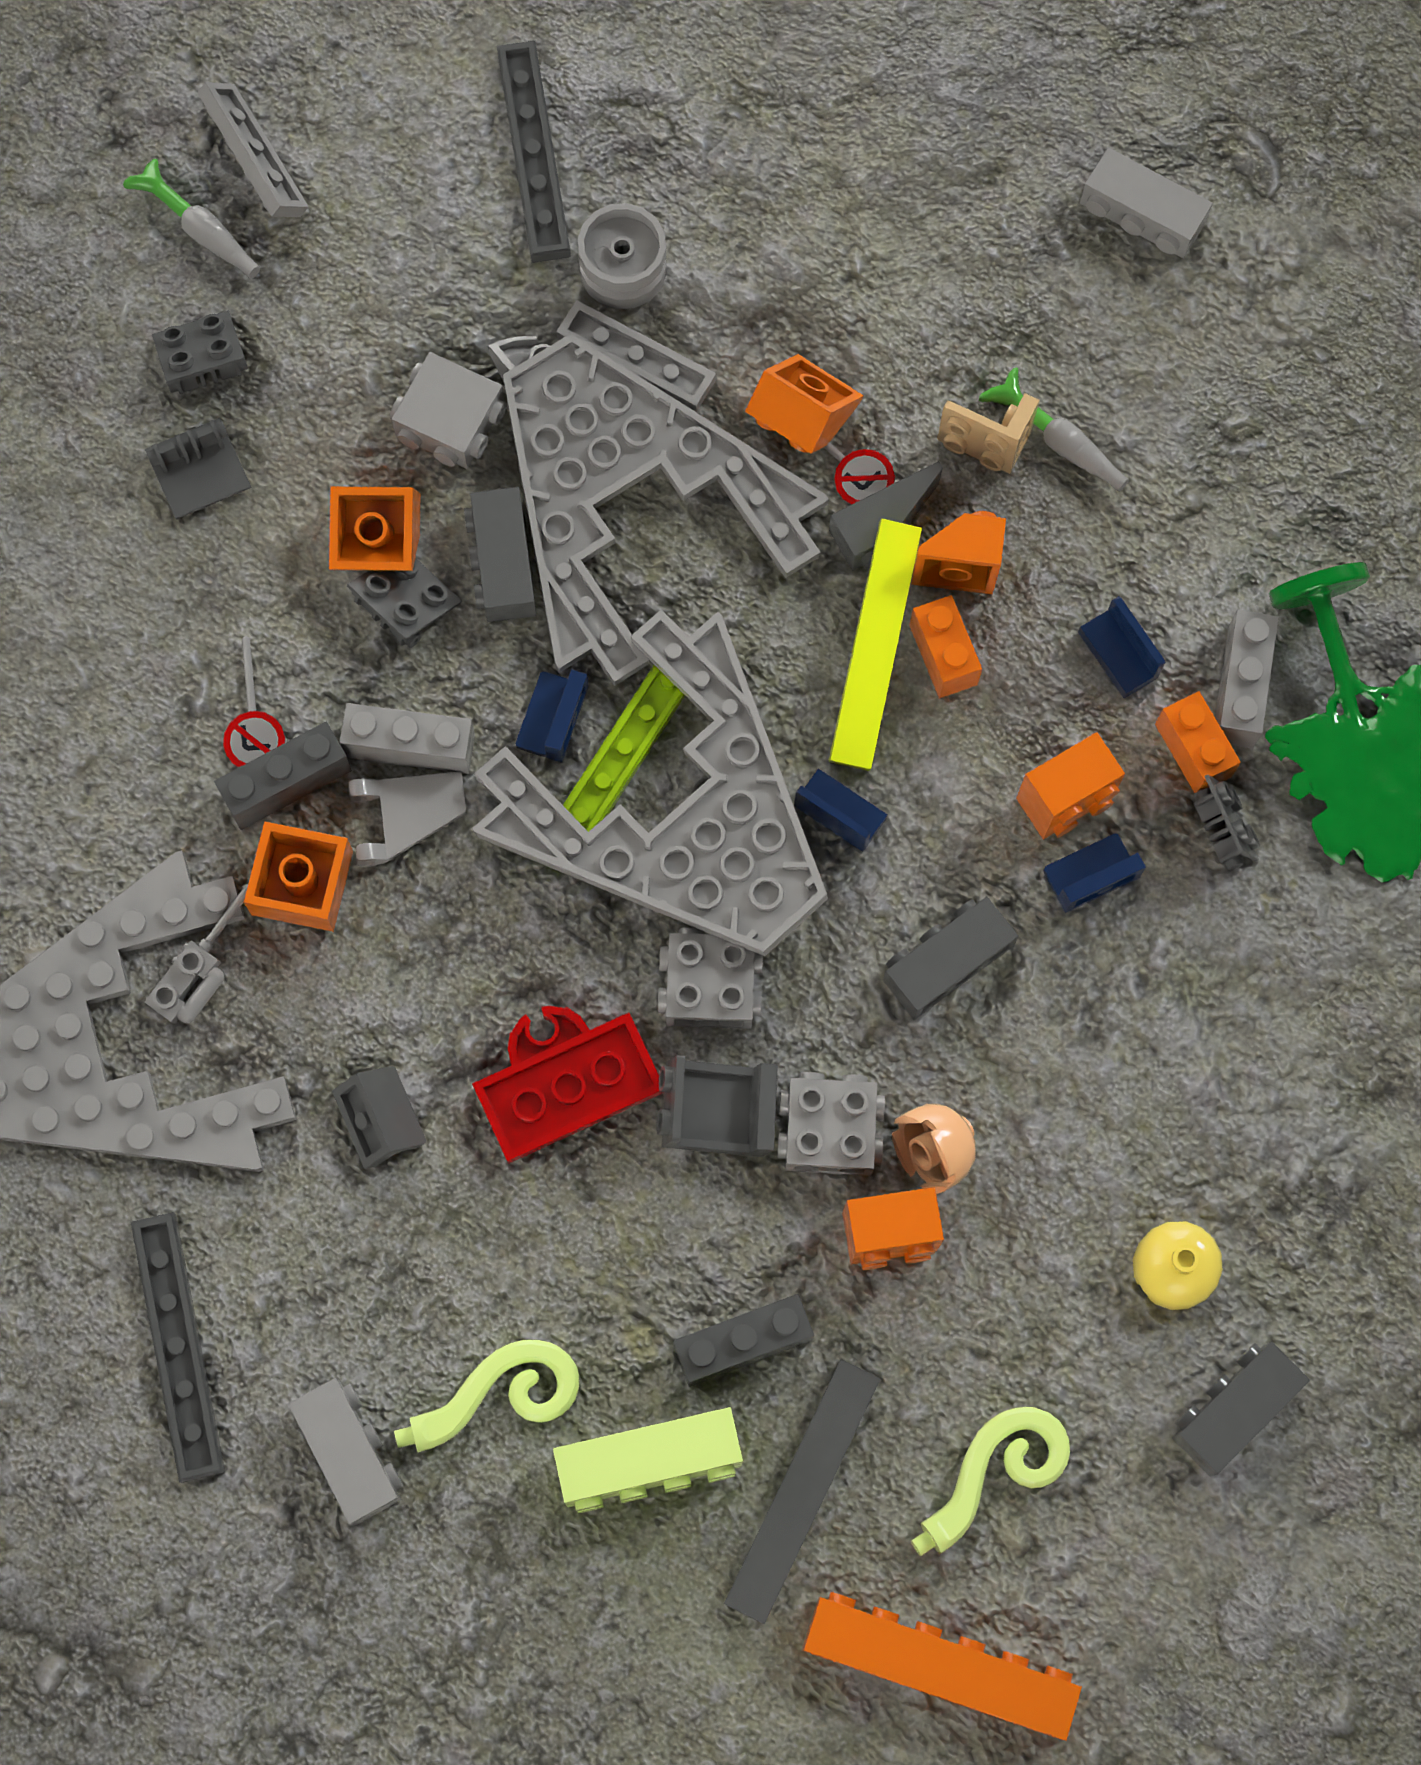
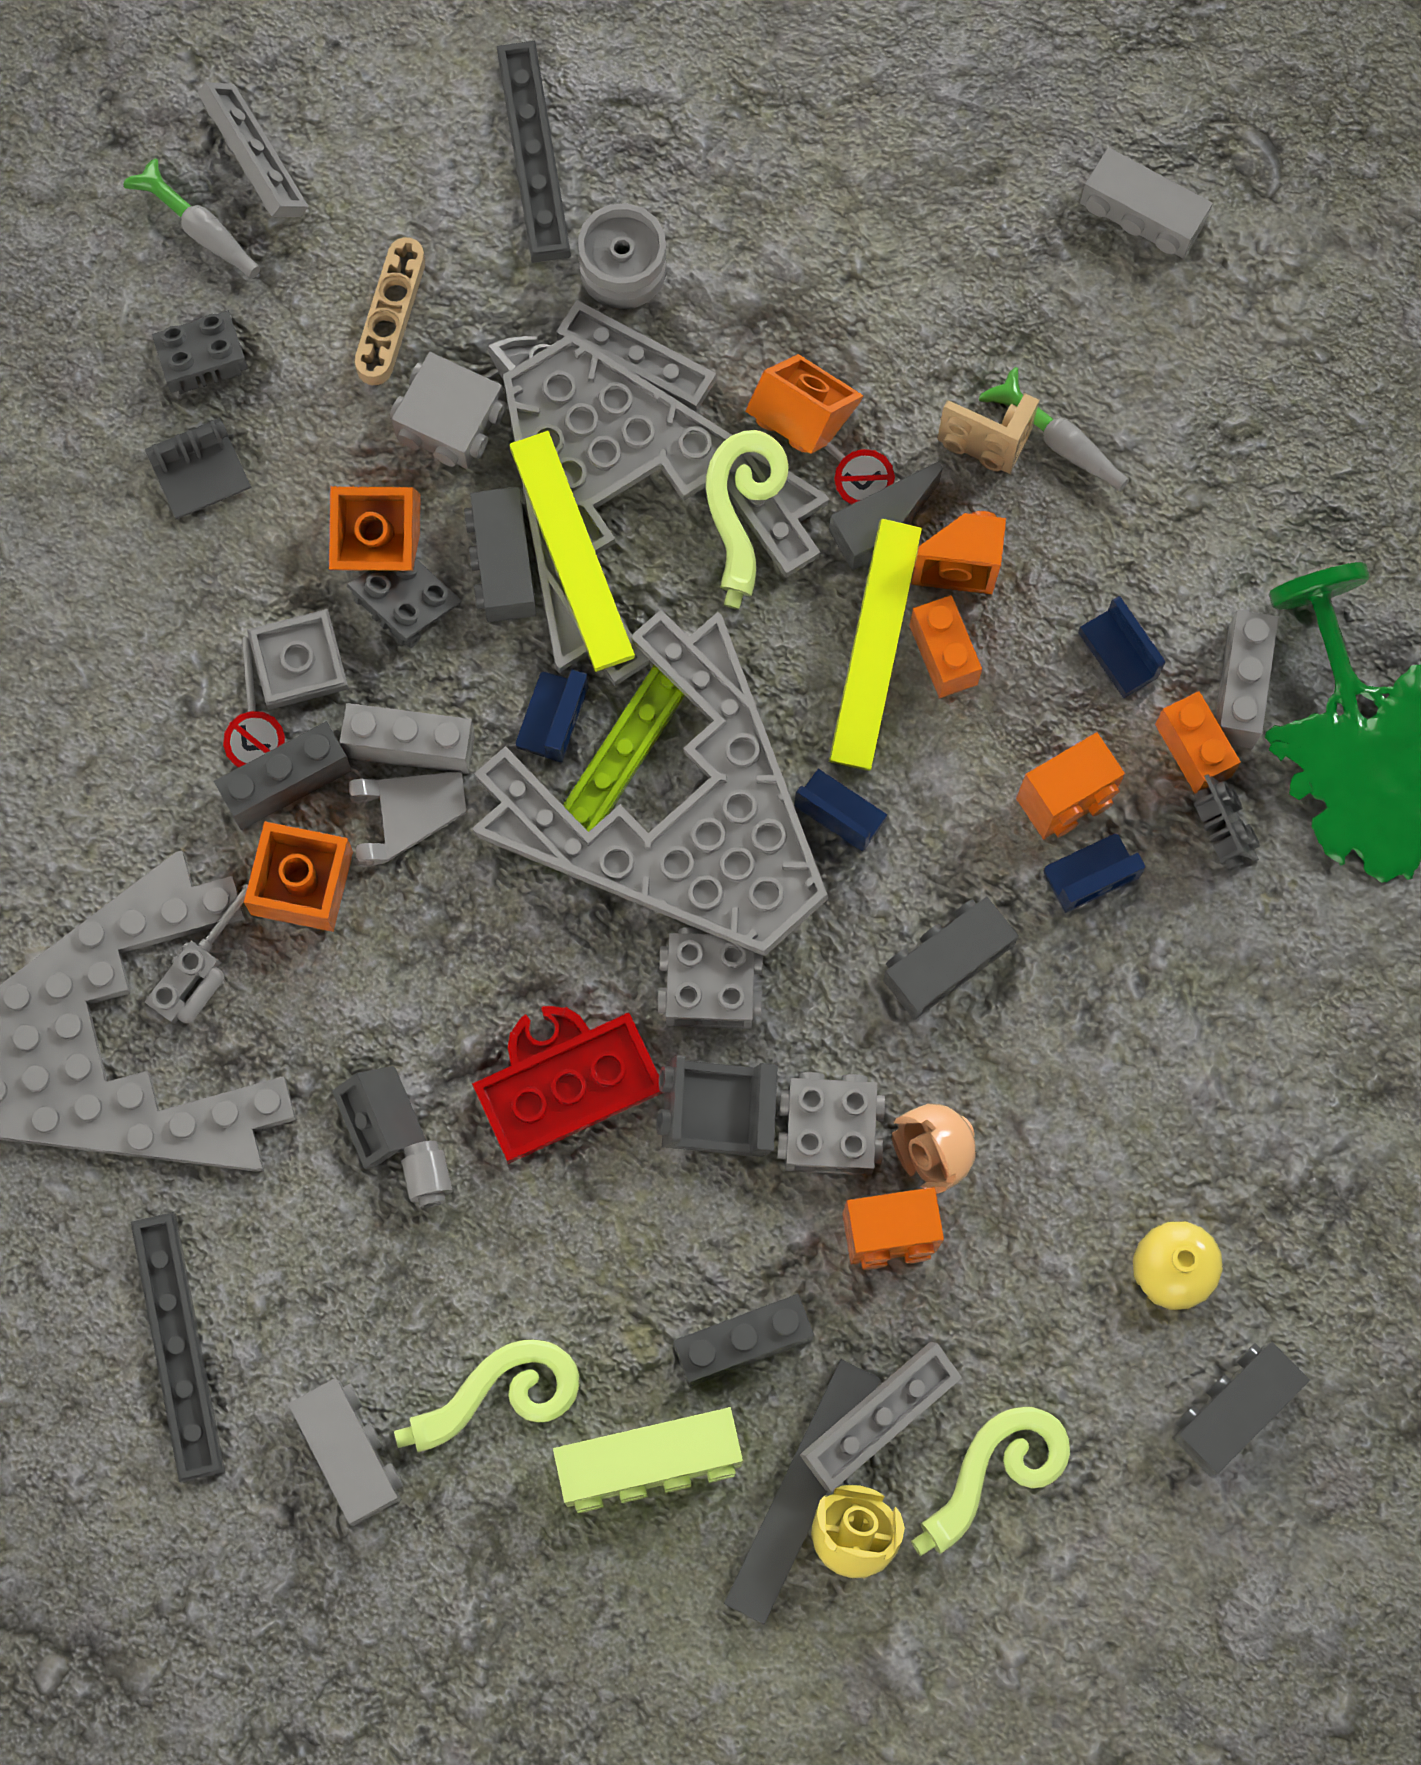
(297, 659): none -> light grey plate
(392, 311): none -> tan beam
(426, 1174): none -> light grey brick
(572, 551): none -> neon yellow tile
(740, 557): none -> yellowish green plant
(856, 1531): none -> light yellow cylinder
(880, 1416): none -> light grey plate
(943, 1668): orange brick -> none

